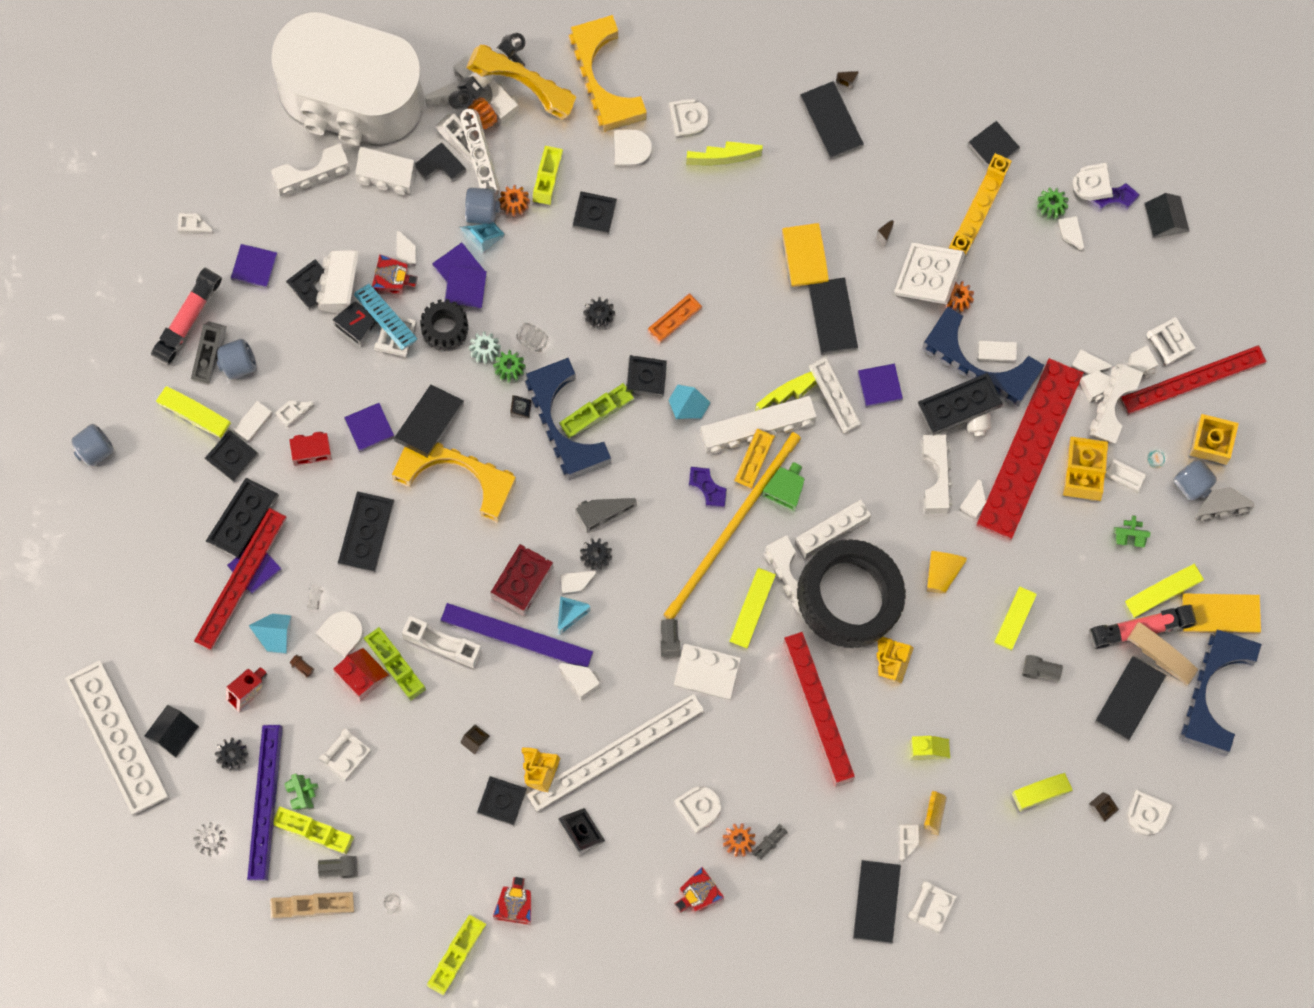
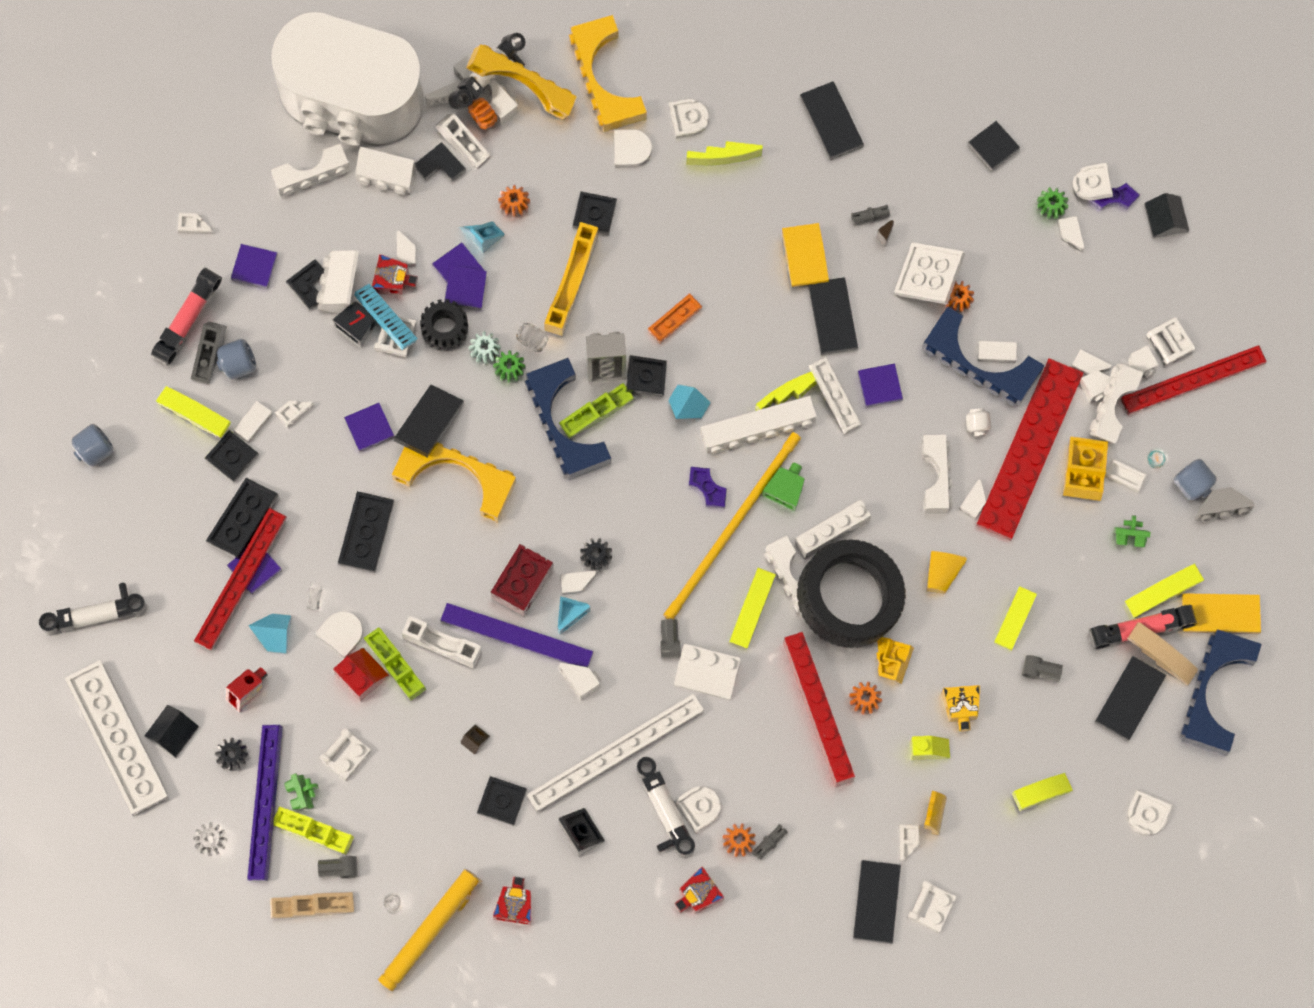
(70, 619): none -> piece
(303, 667): reddish brown pin -> none
(310, 448): red brick -> none
(452, 901): none -> yellow piece
(456, 954): neon yellow slope -> none
(480, 143): white beam -> none
(481, 205): sand blue head -> none
(520, 407): slope -> none
(539, 768): yellow slope -> none
(547, 175): neon yellow slope -> none
(575, 270): none -> yellow arch
(592, 310): black gear -> none
(600, 511): dark grey slope -> none
(606, 357): none -> light grey brick
(666, 809): none -> piece
(754, 458): yellow tile -> none
(847, 79): dark brown slope -> none
(870, 214): none -> dark grey pin
(873, 700): none -> orange gear
(960, 404): black tile -> none
(962, 705): none -> torso
(981, 204): yellow slope -> none
(1104, 806): dark brown slope -> none
(1214, 439): yellow brick -> none

